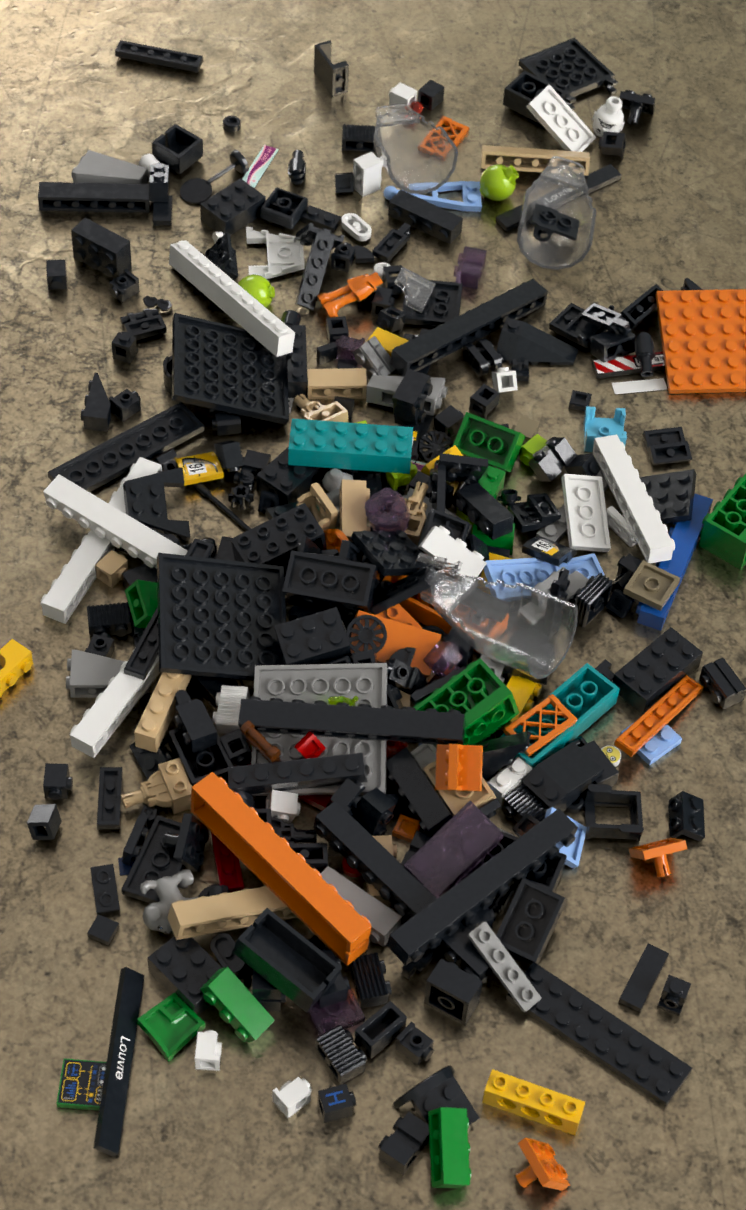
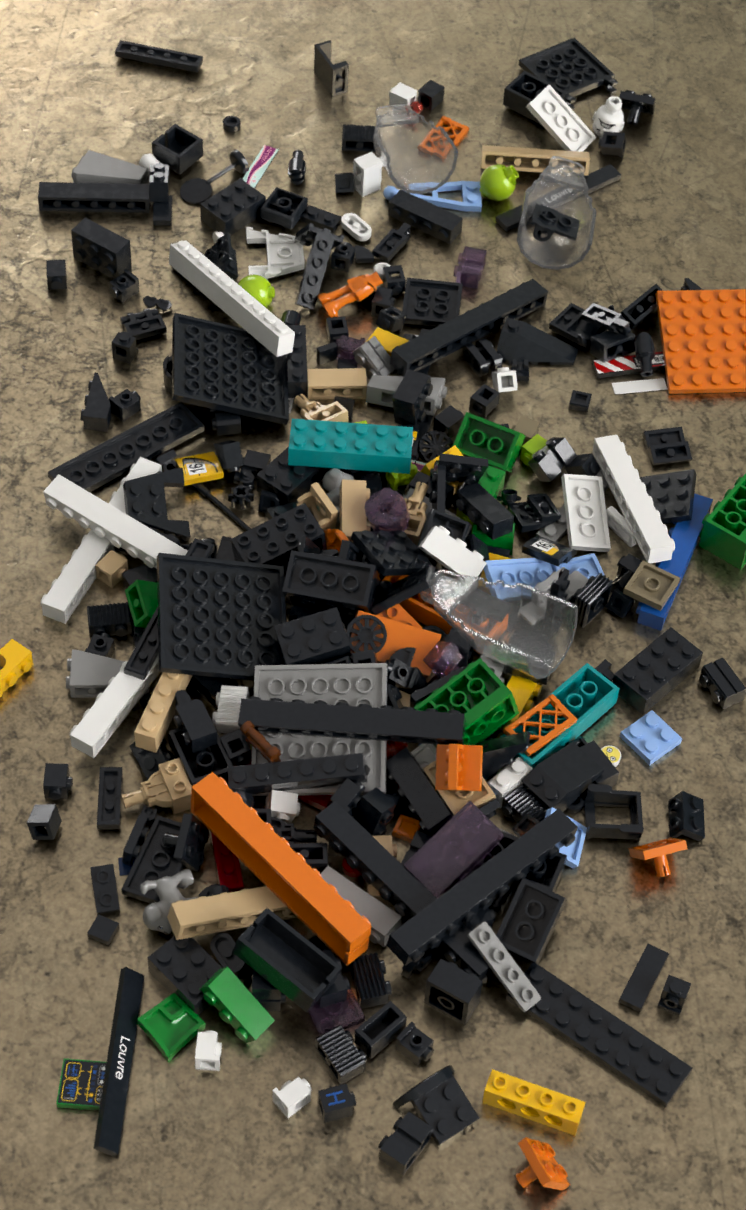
(309, 746): red plate -> none
(336, 699): clear neon green piece -> none
(415, 287): clear tile -> none
(439, 562): clear tile -> none
(449, 1148): green brick -> none
(602, 427): medium azure panel -> none
(658, 716): orange tile -> none

